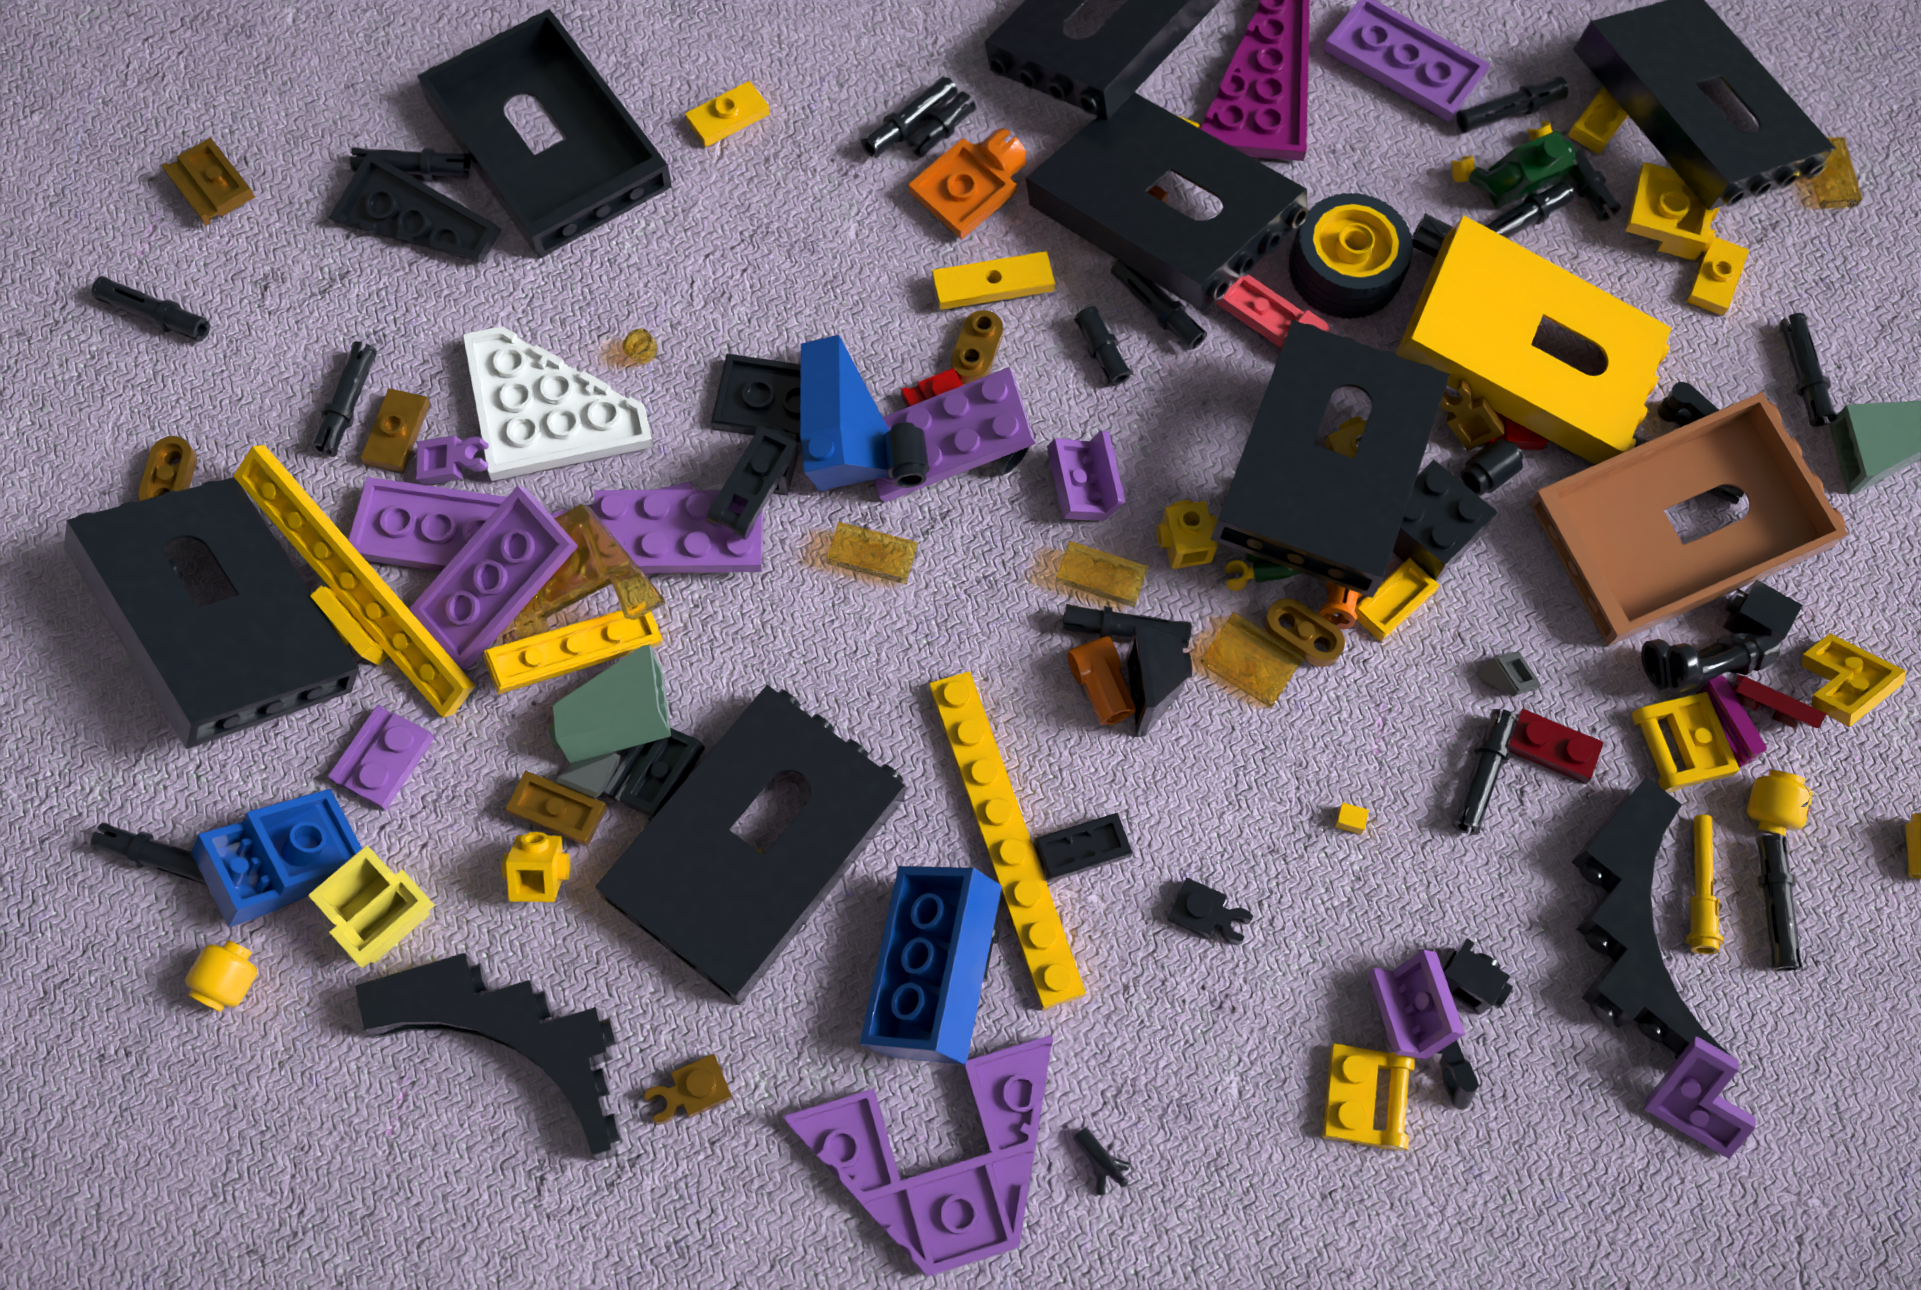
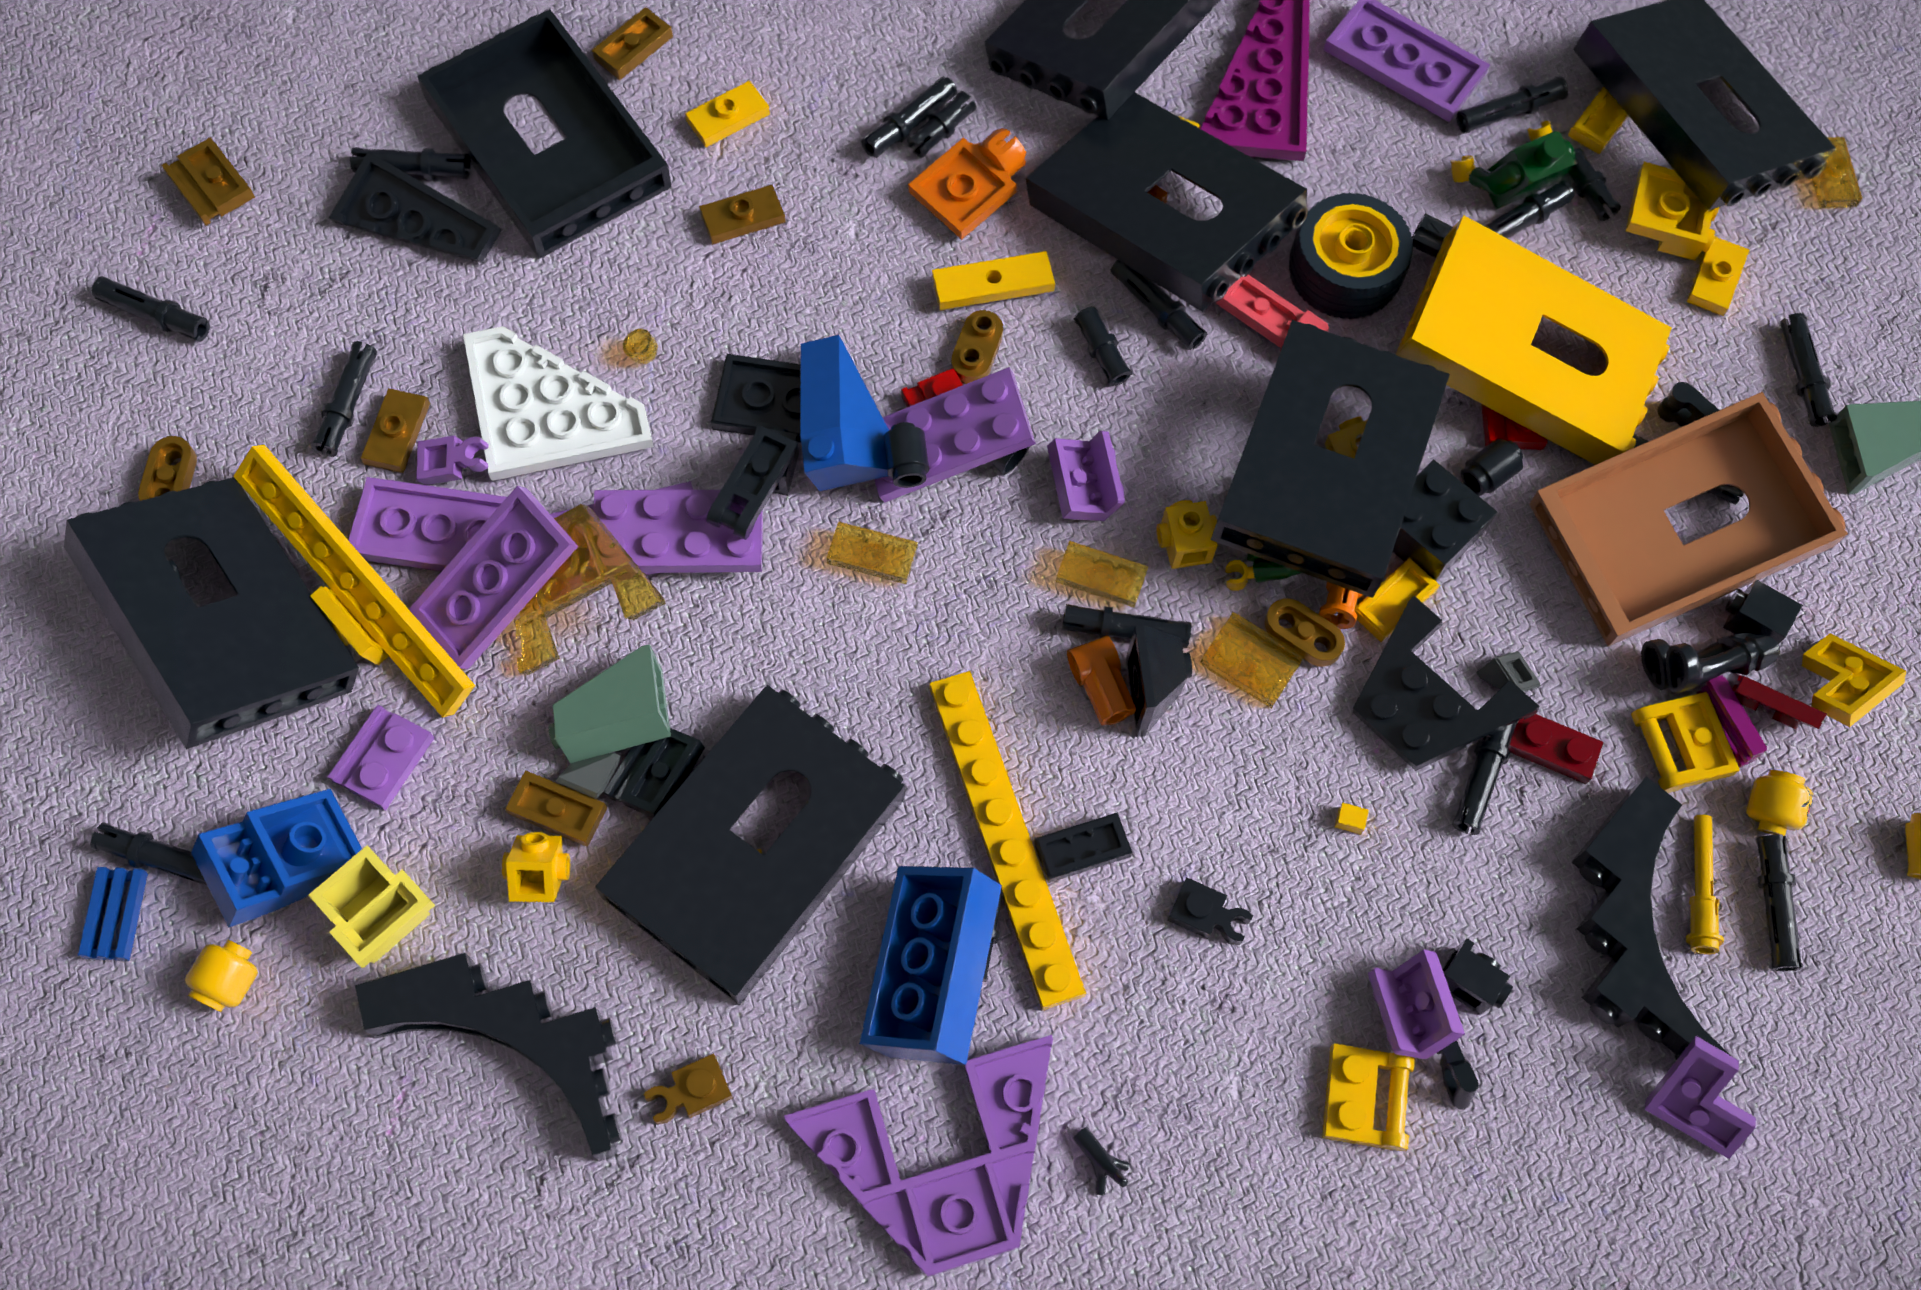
(96, 910): none -> blue tile
(568, 649): yellow tile -> none
(632, 43): none -> pearl gold plate
(742, 214): none -> pearl gold plate
(1418, 709): none -> black wing
(1471, 420): pearl gold plate -> none

